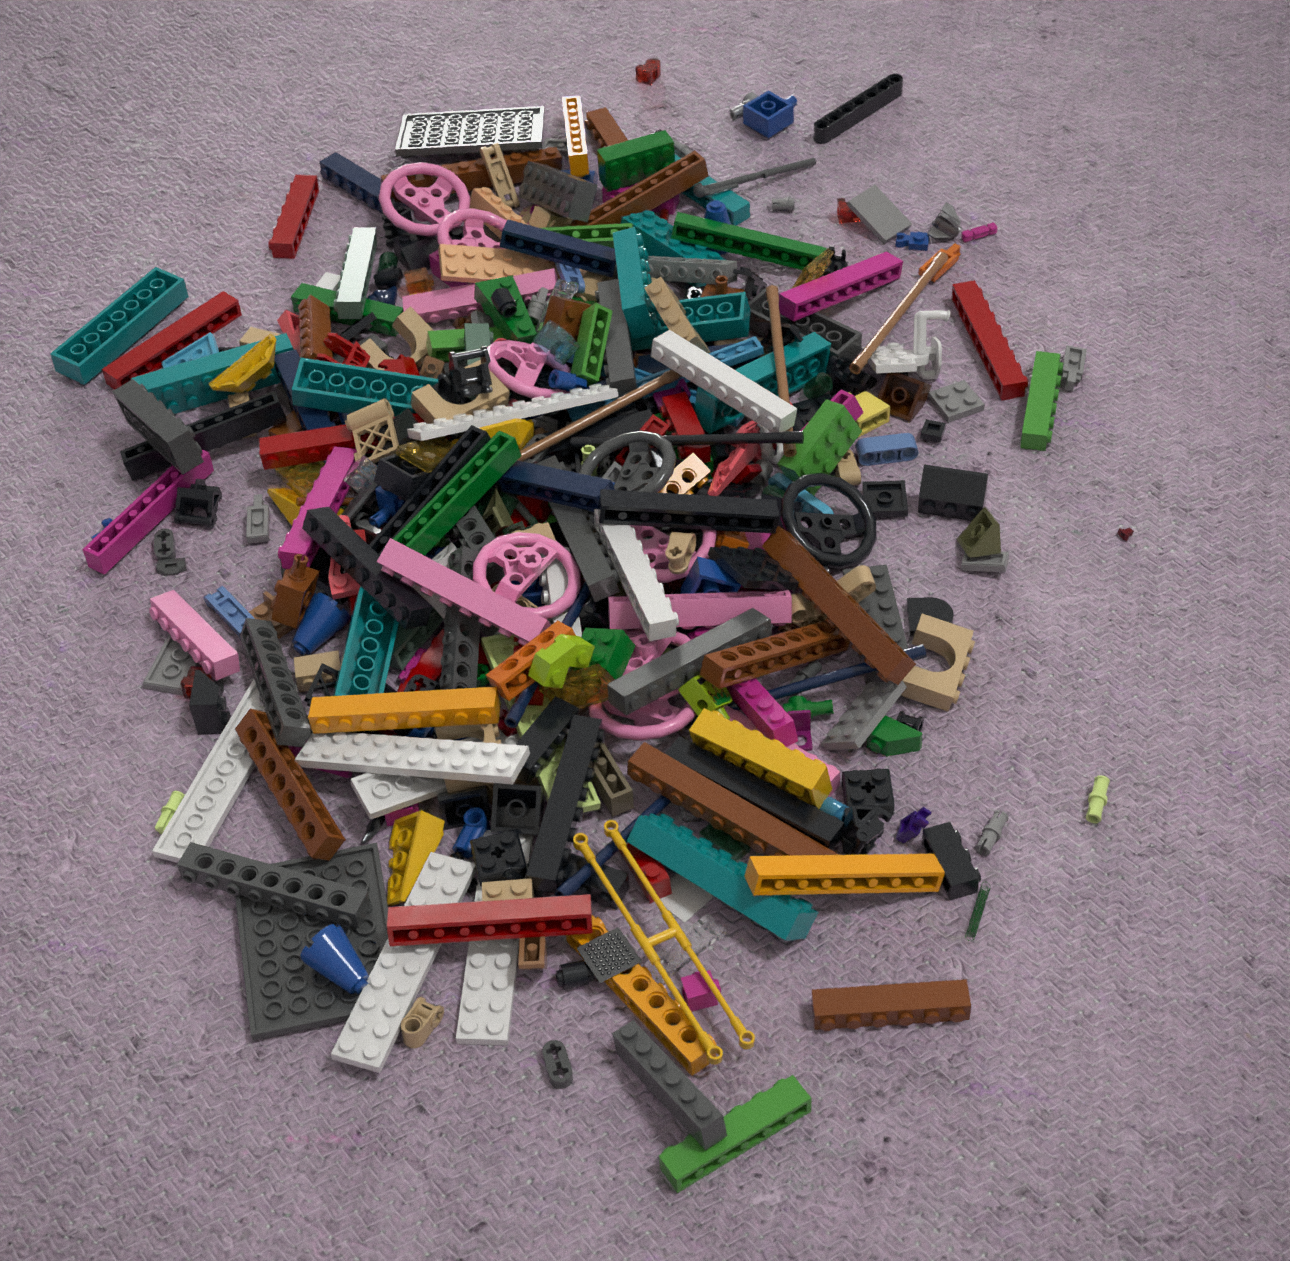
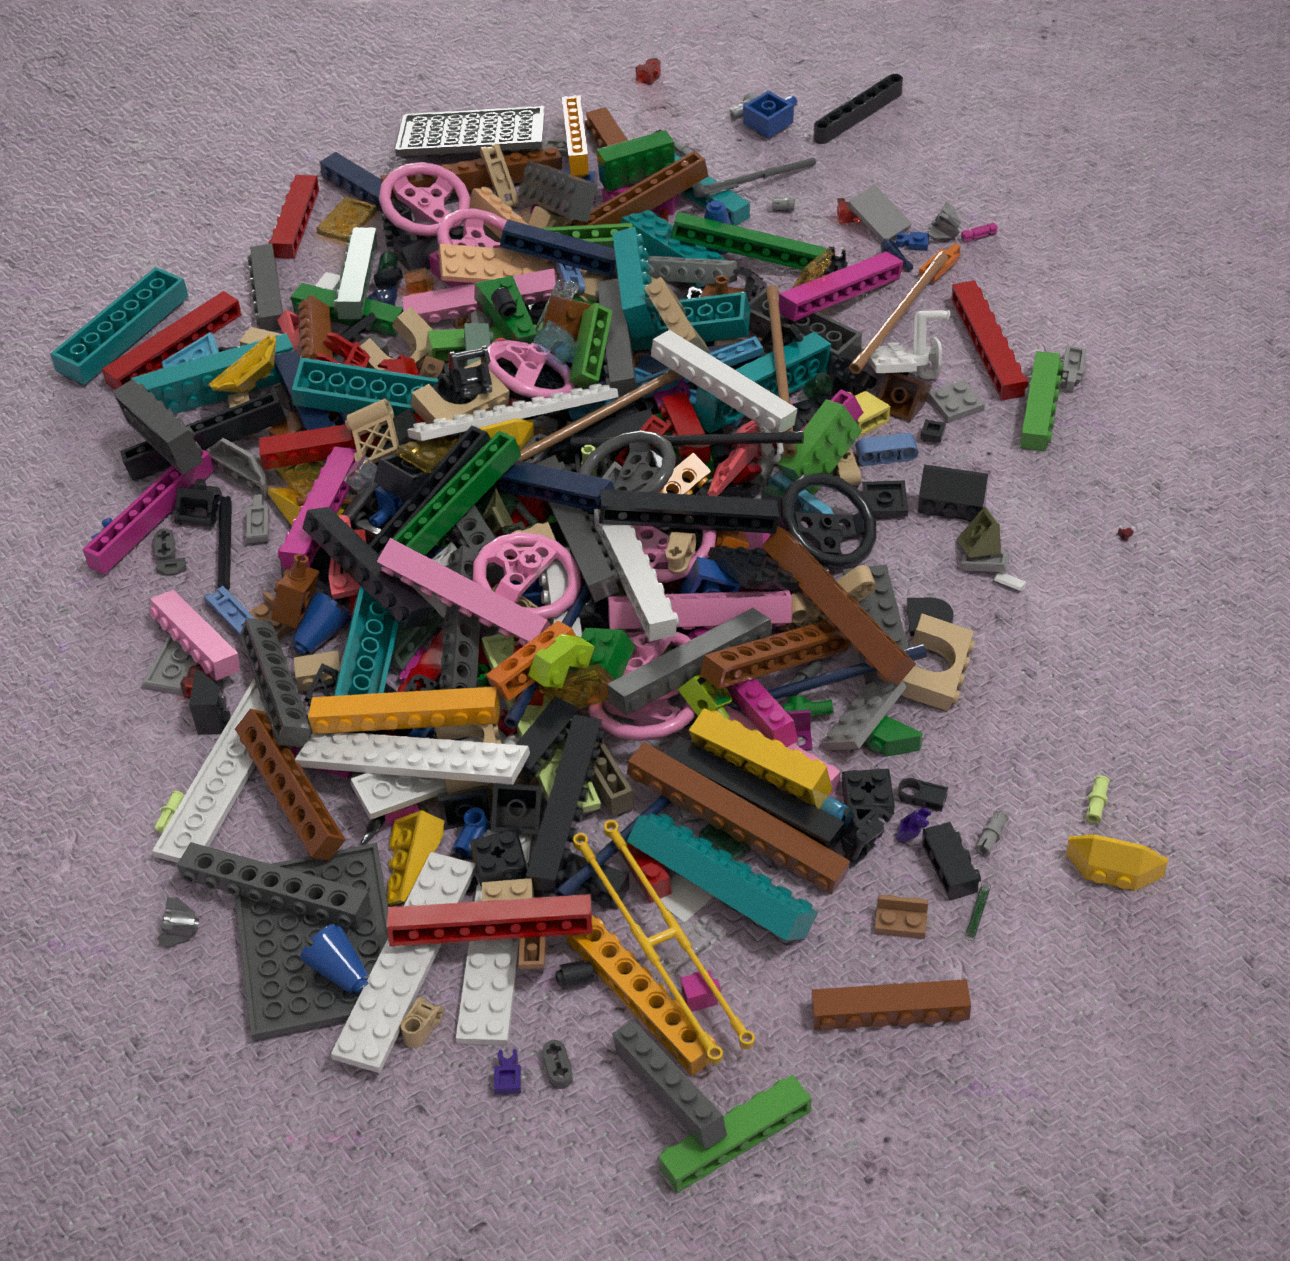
(177, 923): none -> flat silver brick
(224, 544): none -> black axle
(239, 467): none -> light grey wedge
(266, 285): none -> dark grey brick
(344, 217): none -> clear yellow plate
(508, 1075): none -> dark purple plate
(537, 305): light grey hinge -> none
(566, 381): blue hinge -> none
(609, 954): dark grey sticker -> none
(843, 874): light orange brick -> none
(890, 246): none -> dark blue piece
(901, 916): none -> medium nougat bracket
(917, 723): black bush -> none
(928, 795): none -> black piece
(1010, 581): none -> white piece
(1115, 861): none -> yellow wedge

